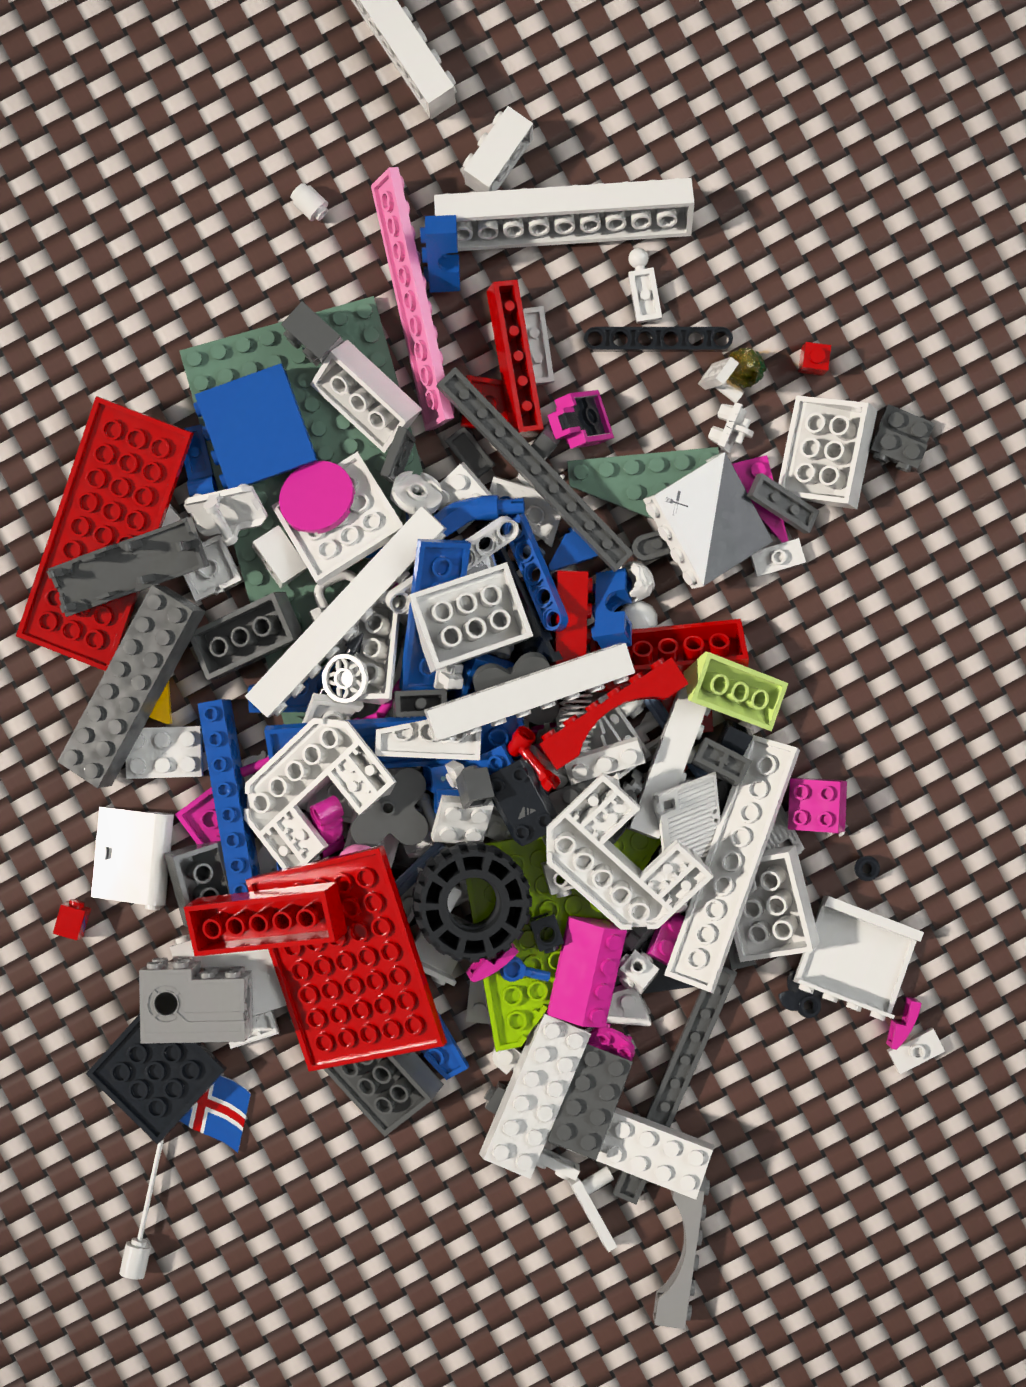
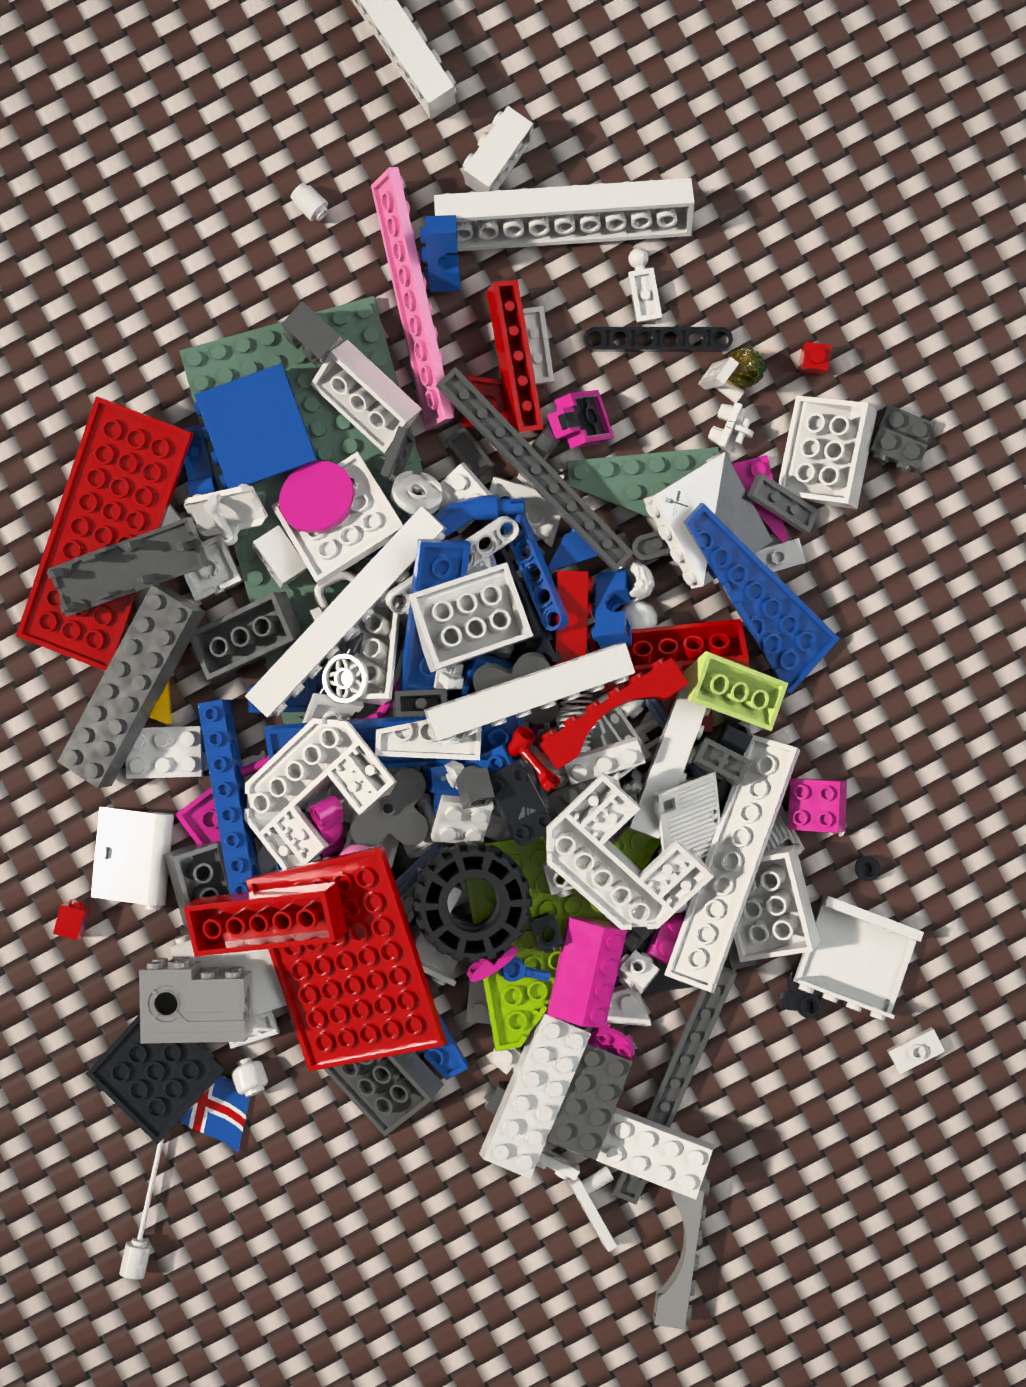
(249, 1077): none -> white head
(776, 618): none -> blue wing
(901, 1029): dark pink slope -> none

